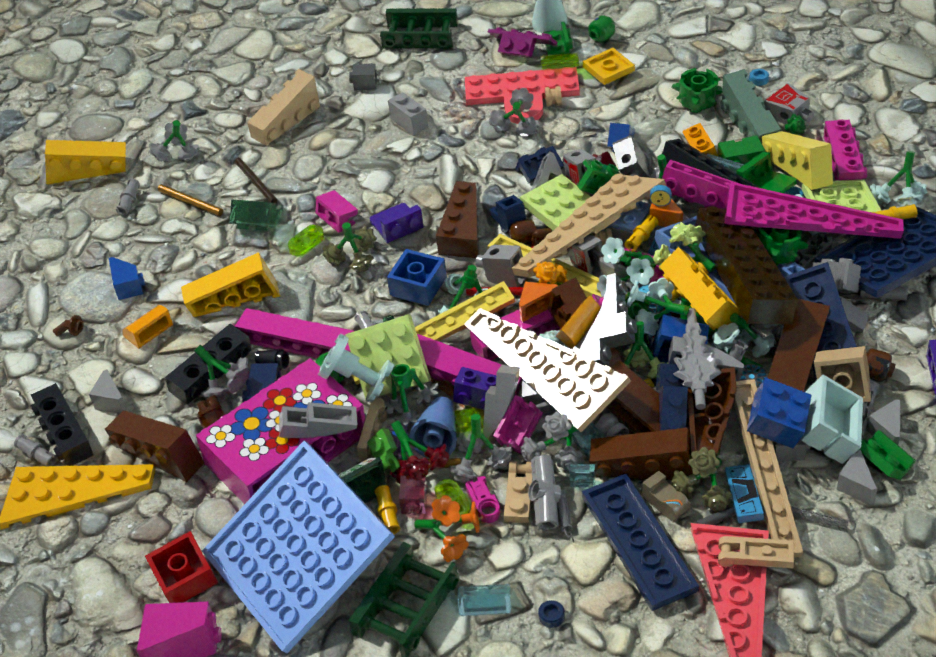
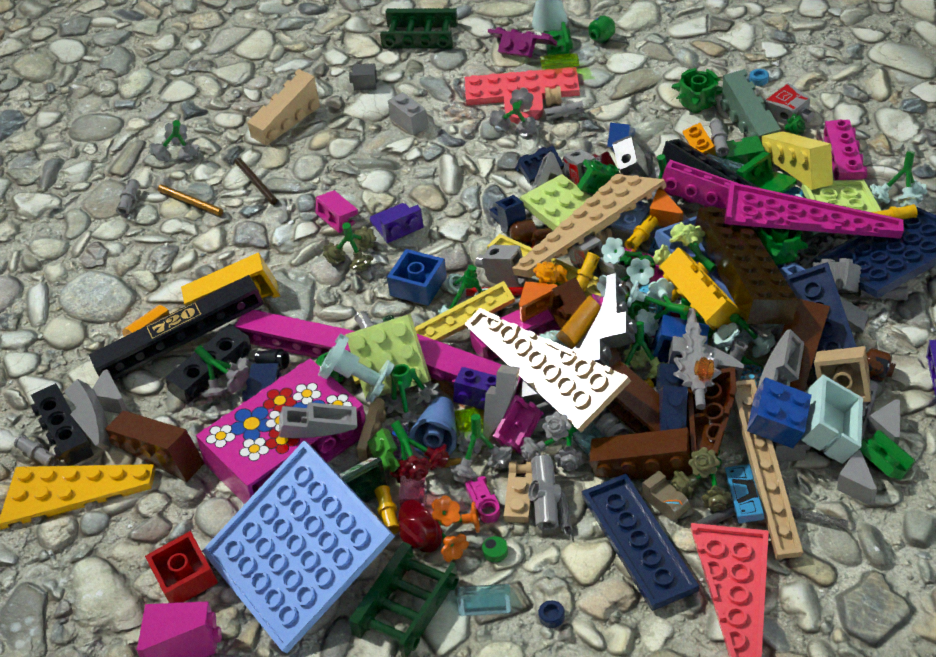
(73, 325): reddish brown plate -> none
(82, 159): yellow wedge -> none
(89, 413): none -> light grey slope
(126, 279): blue slope -> none
(177, 328): none -> black brick
(209, 411): reddish brown piece -> none
(254, 213): clear green slope -> none
(305, 240): clear neon green plate -> none
(419, 527): none -> dark red piece
(455, 493): clear neon green plate -> none
(459, 224): reddish brown wedge -> none
(495, 549): none -> green tile
(564, 110): none -> light grey pin
(582, 475): clear light blue plate -> none
(586, 272): none -> yellow pin
(608, 66): yellow plate -> none
(660, 195): tile -> none
(704, 368): none -> clear orange plate
(719, 138): none -> light grey pin
(756, 552): tan plate -> none
(784, 360): none -> light grey slope

